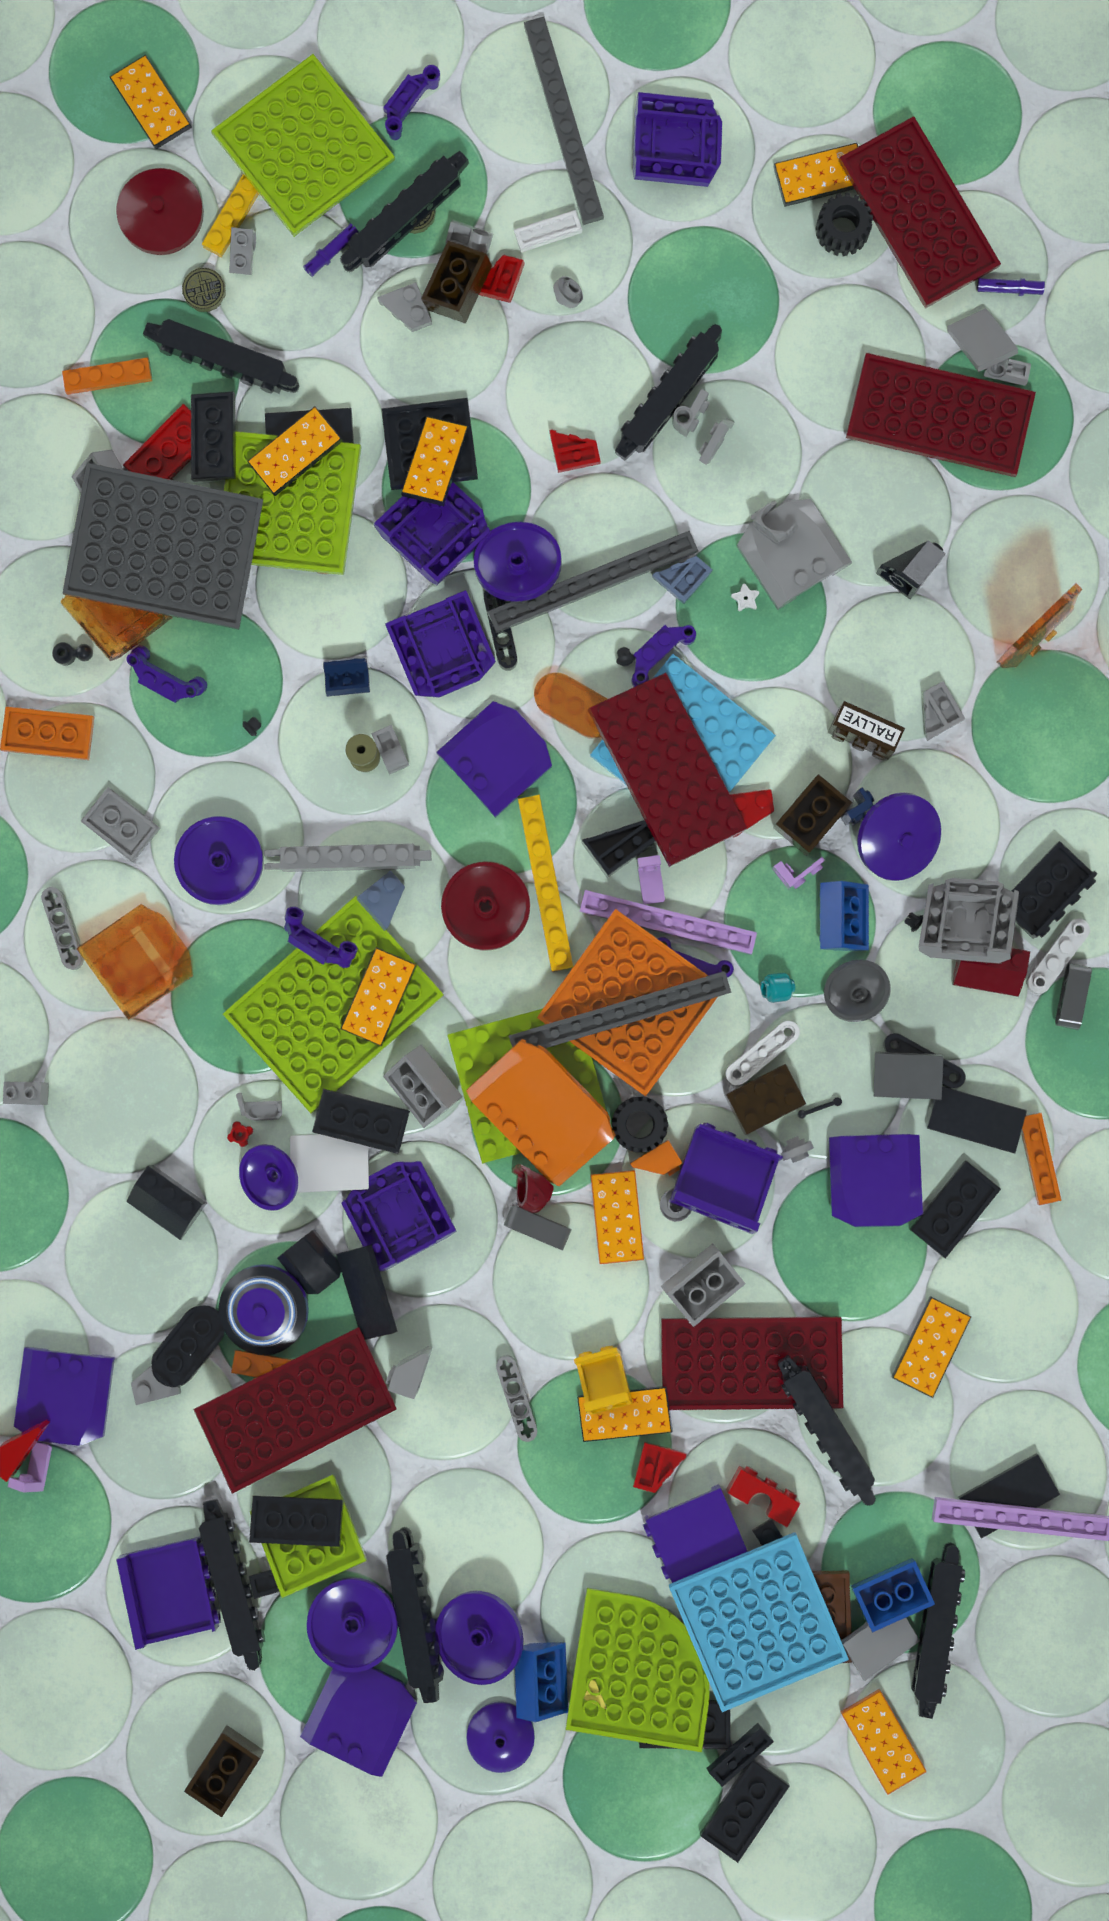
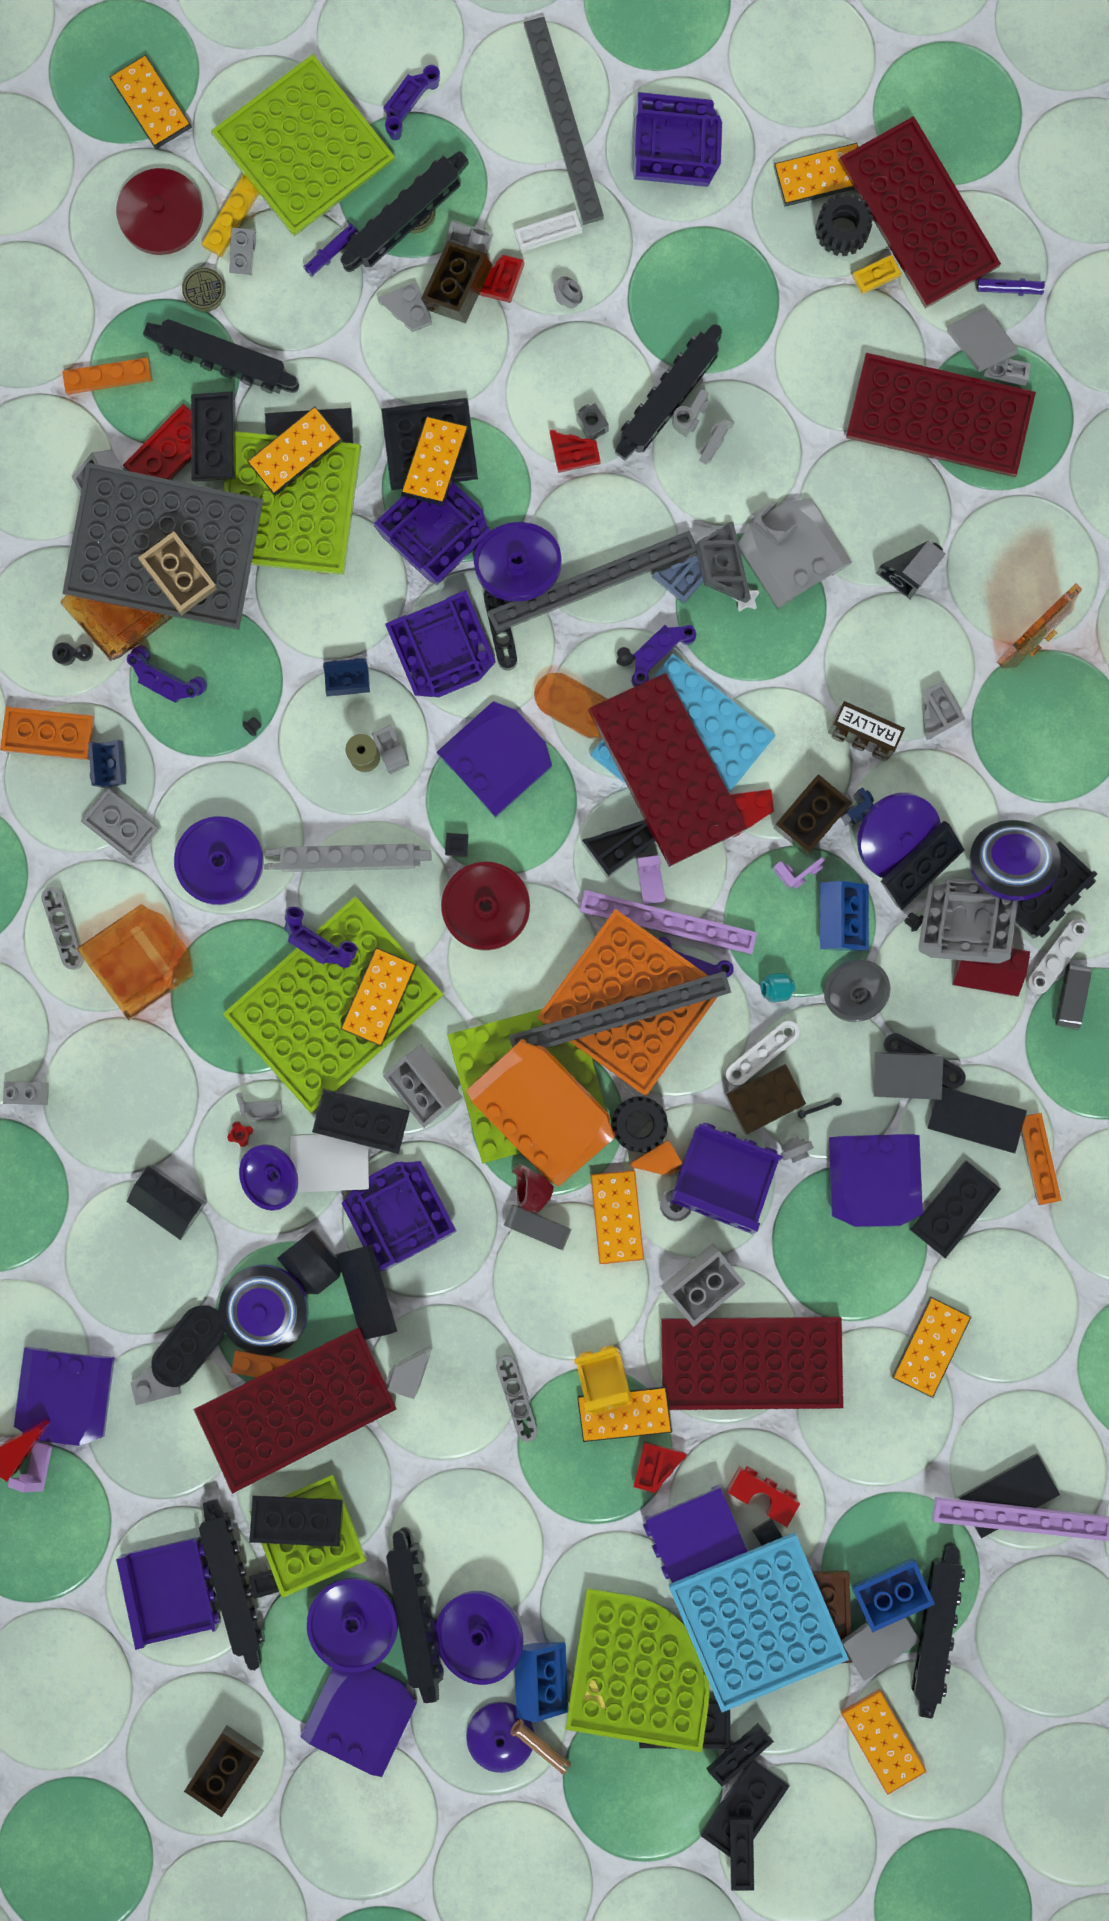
(107, 764): none -> dark blue bracket
(177, 573): none -> tan brick
(382, 899): sand blue wing -> none
(456, 845): none -> black plate
(540, 1746): none -> medium nougat pin
(545, 883): yellow plate -> none
(595, 430): none -> dark grey brick
(723, 564): none -> dark grey wing
(741, 1854): none -> black plate
(828, 1429): black hinge -> none
(876, 274): none -> yellow plate
(922, 865): none -> black tile
(1014, 860): none -> dish

